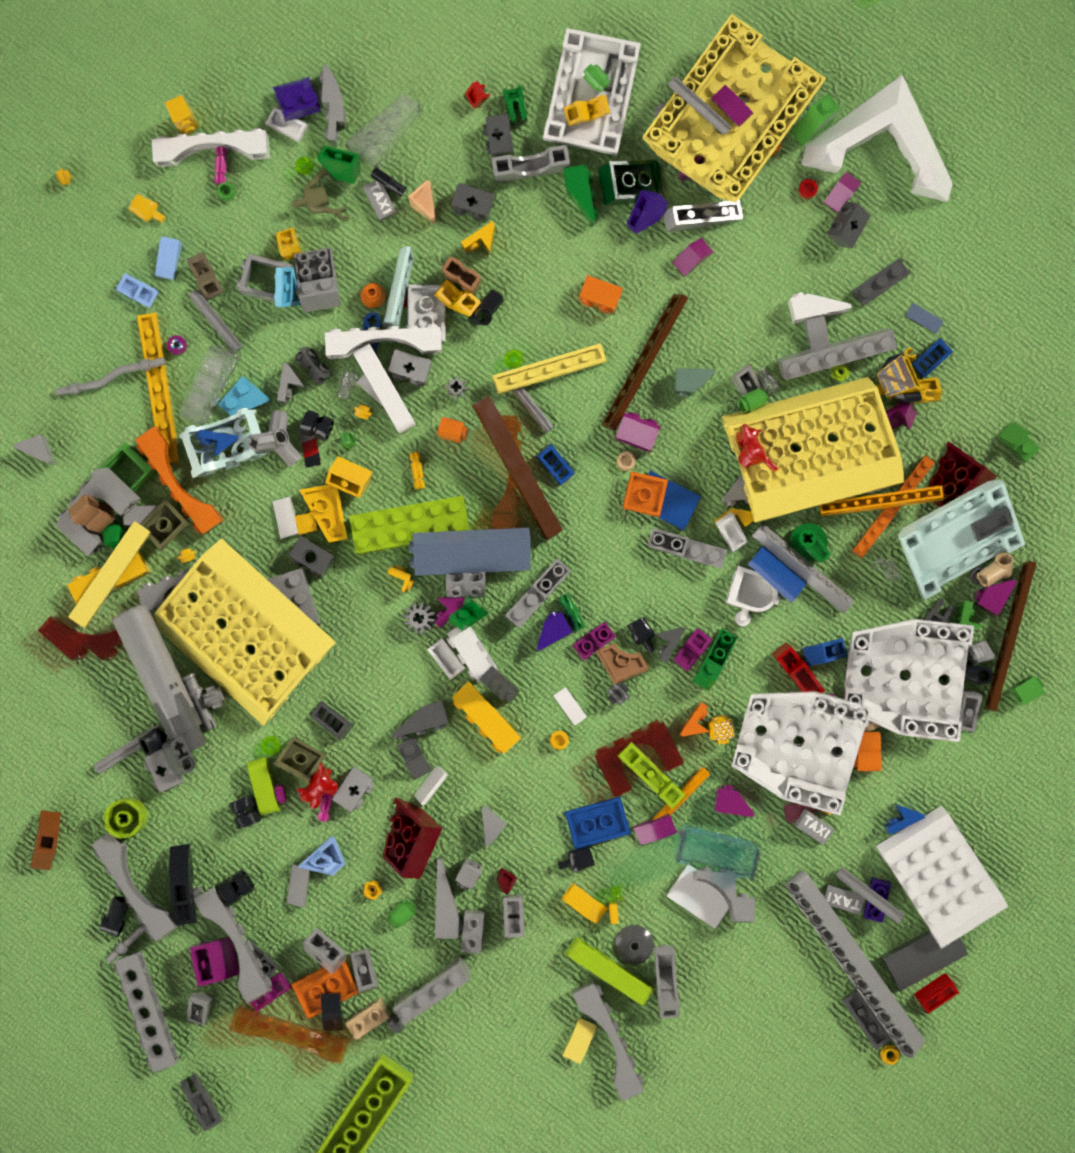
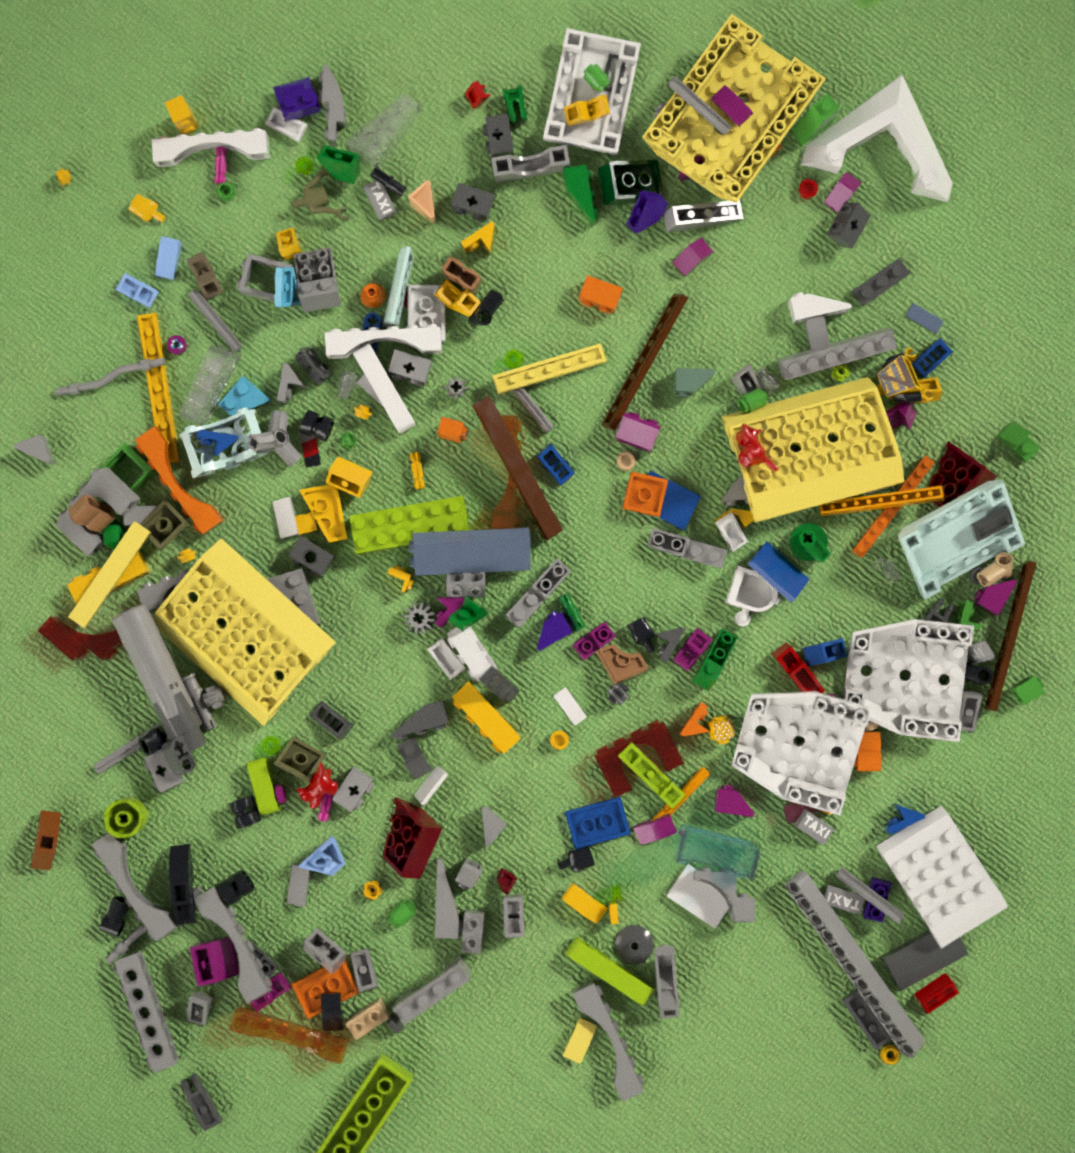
(803, 568): light grey piece -> none

